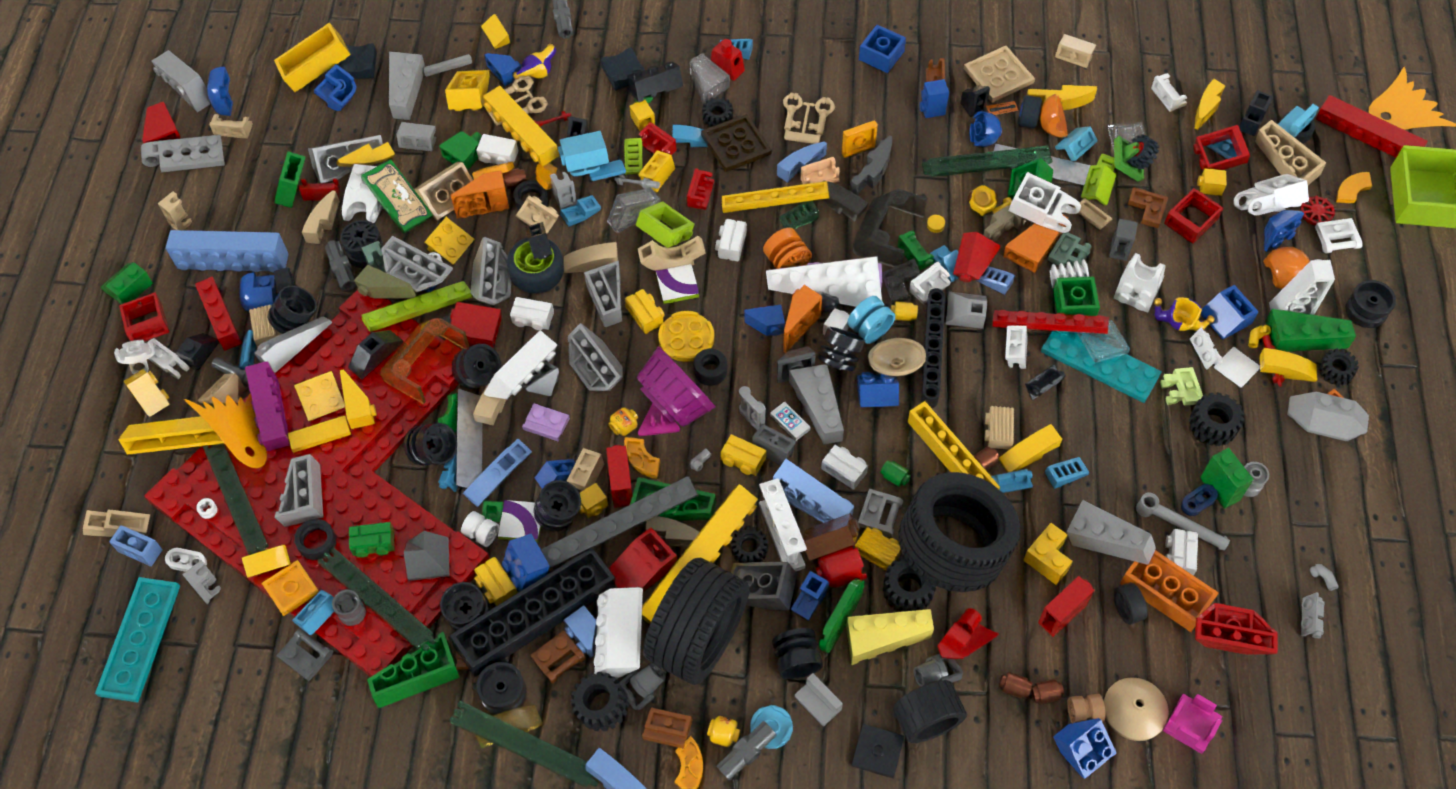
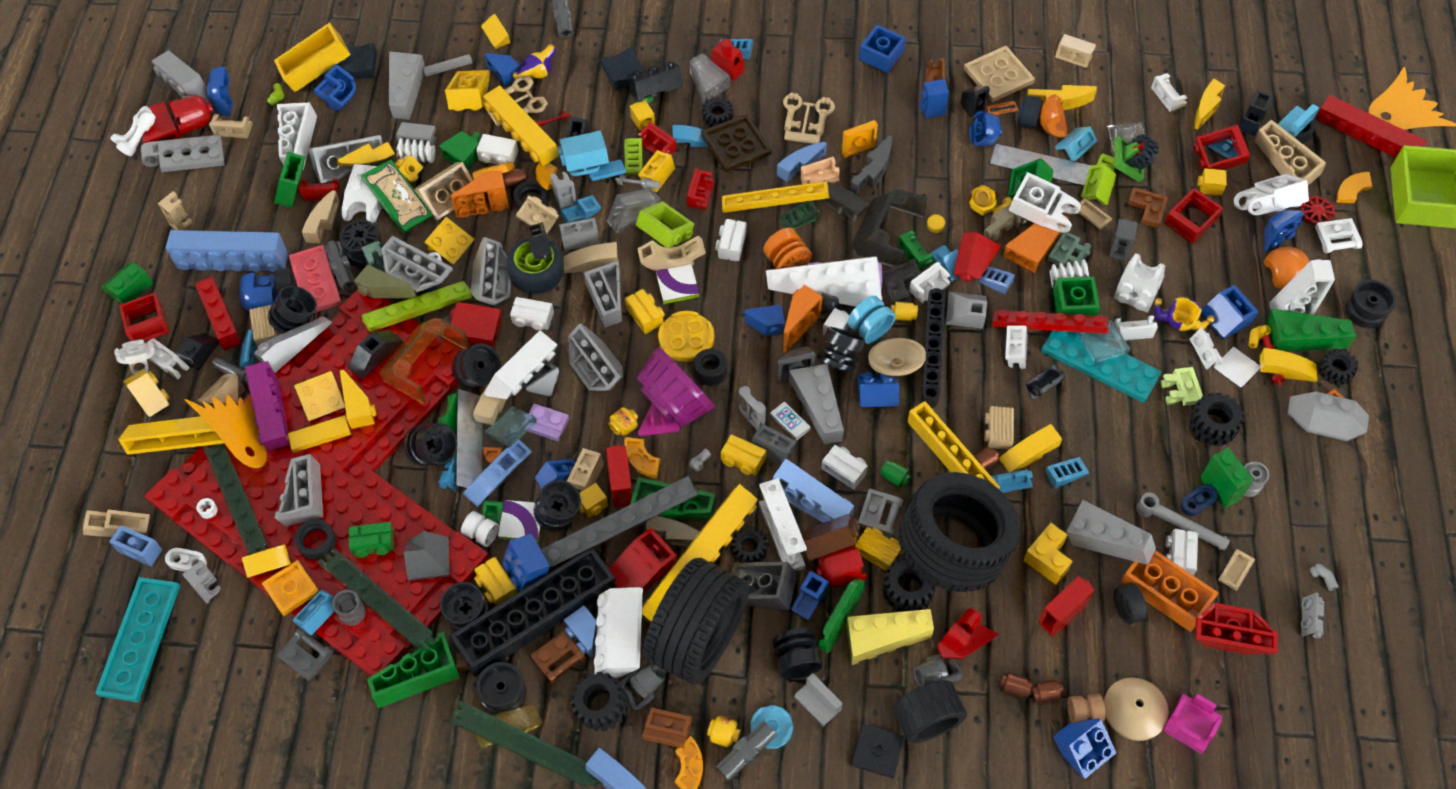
(141, 122): none -> white piece
(191, 113): none -> red cylinder
(277, 96): none -> lime arm
(295, 128): none -> white wedge
(315, 275): none -> coral tile
(409, 168): none -> yellow brick
(419, 152): none -> white piece
(491, 453): none -> orange tile
(511, 426): none -> clear light blue tile
(579, 234): none -> light grey hinge
(985, 161): clear green hinge -> none
(1137, 329): none -> white hinge
(1236, 569): none -> tan tile

